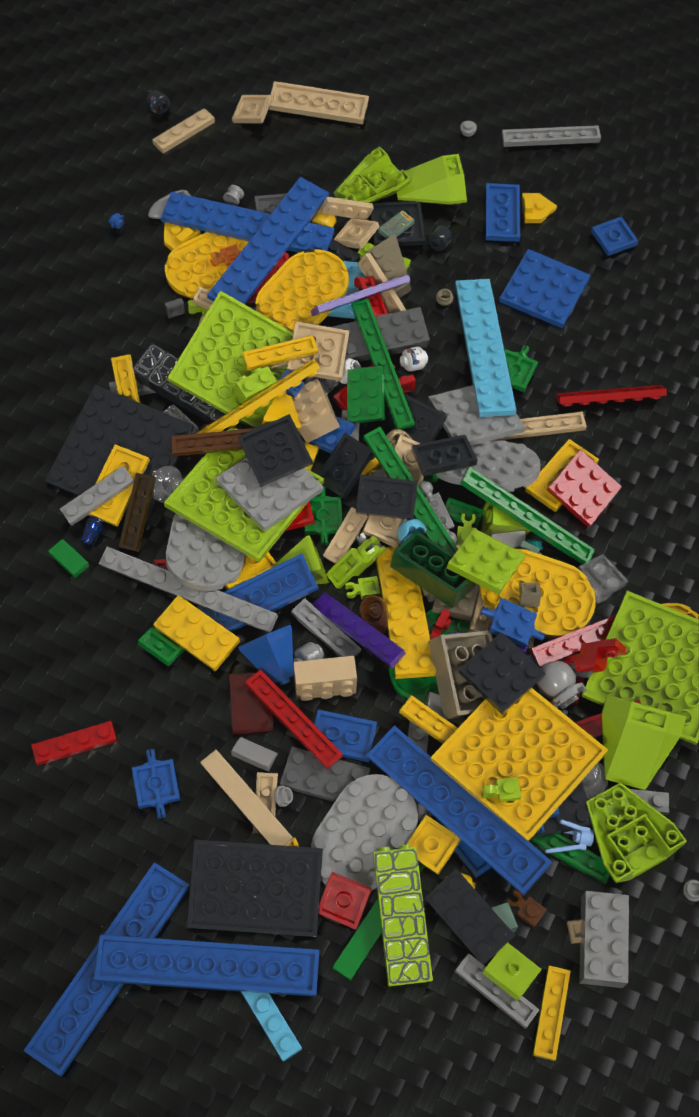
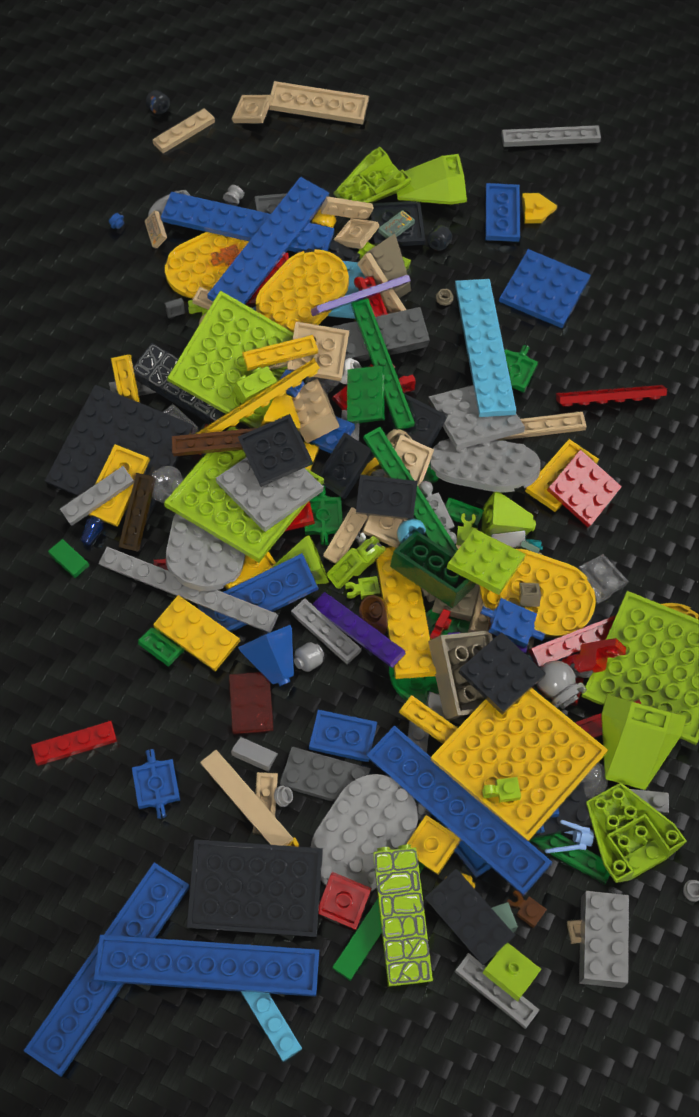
(155, 229): none -> tan tile
(176, 235): yellow plate -> none
(294, 719): red plate -> none
(325, 678): tan brick -> none
(414, 359): white head -> none
(444, 455): black plate -> none
(468, 128): light grey plate -> none
(527, 516): green plate -> none
(551, 1013): yellow plate -> none
(614, 236): blue plate -> none

